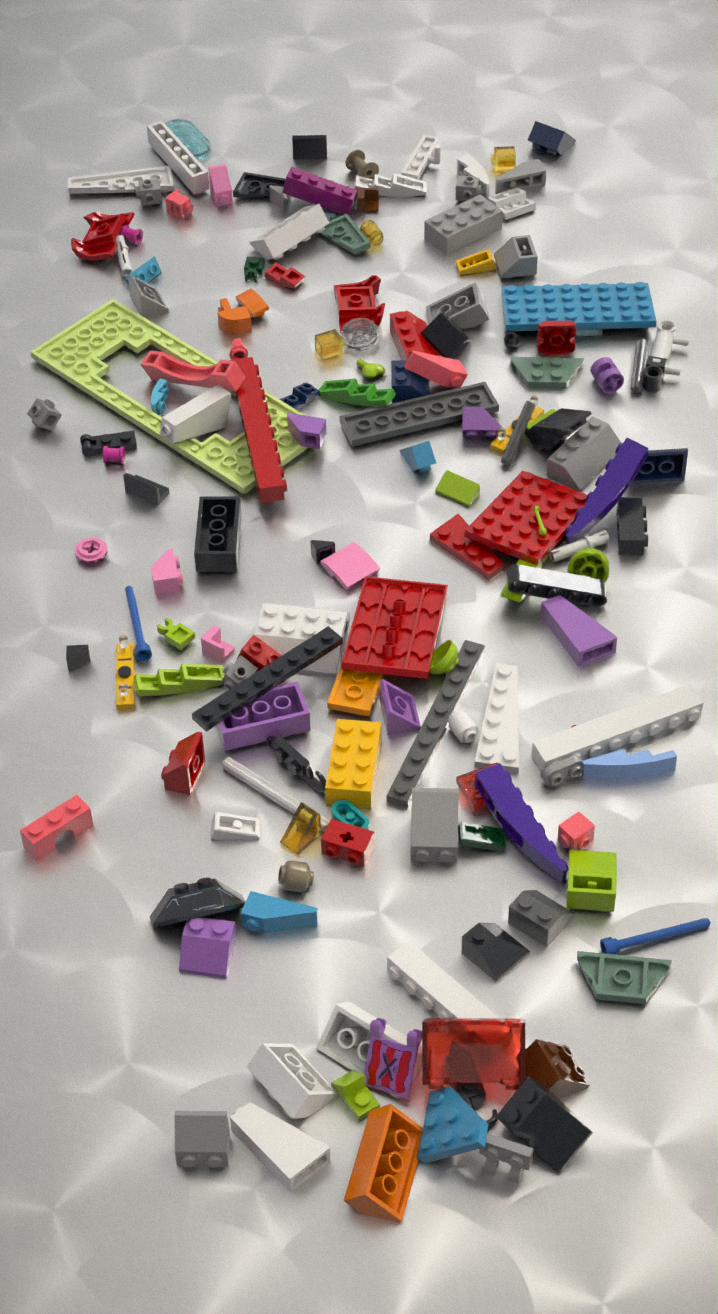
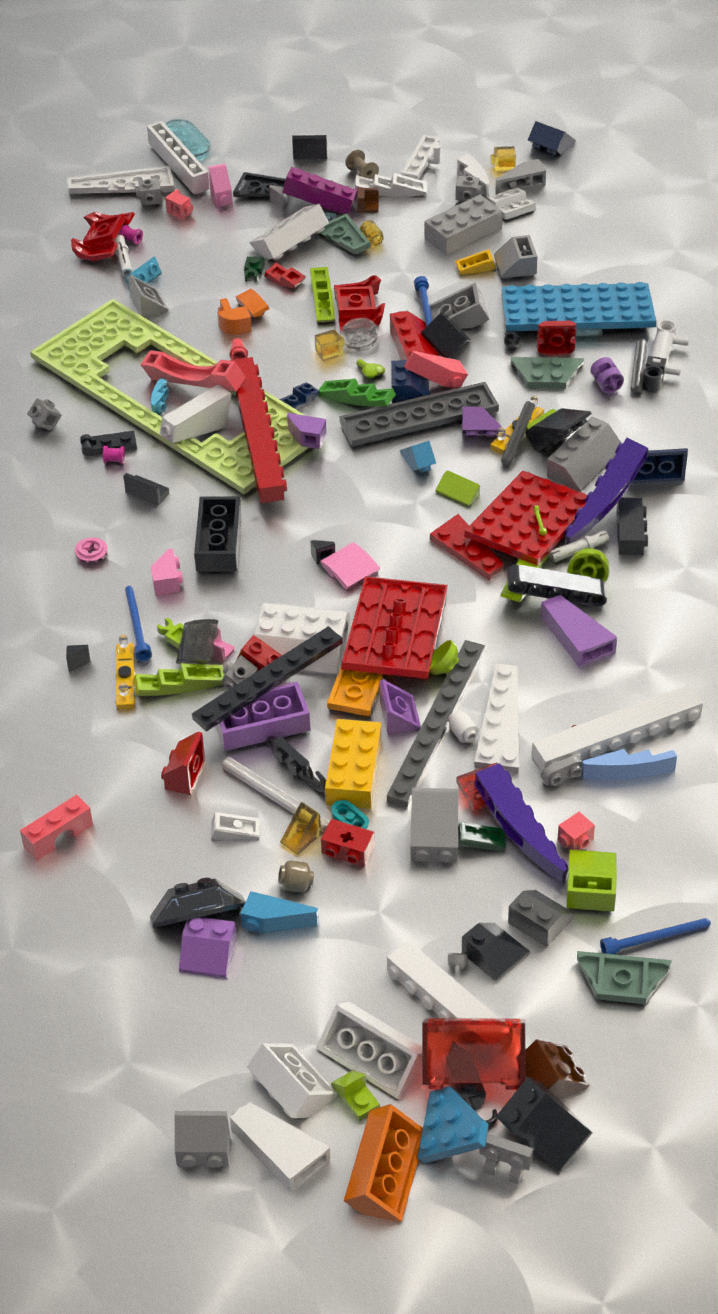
(197, 641): none -> clear smoke slope
(322, 294): none -> lime slope
(390, 1063): flag -> none
(421, 285): none -> blue piece
(457, 959): none -> light grey hinge

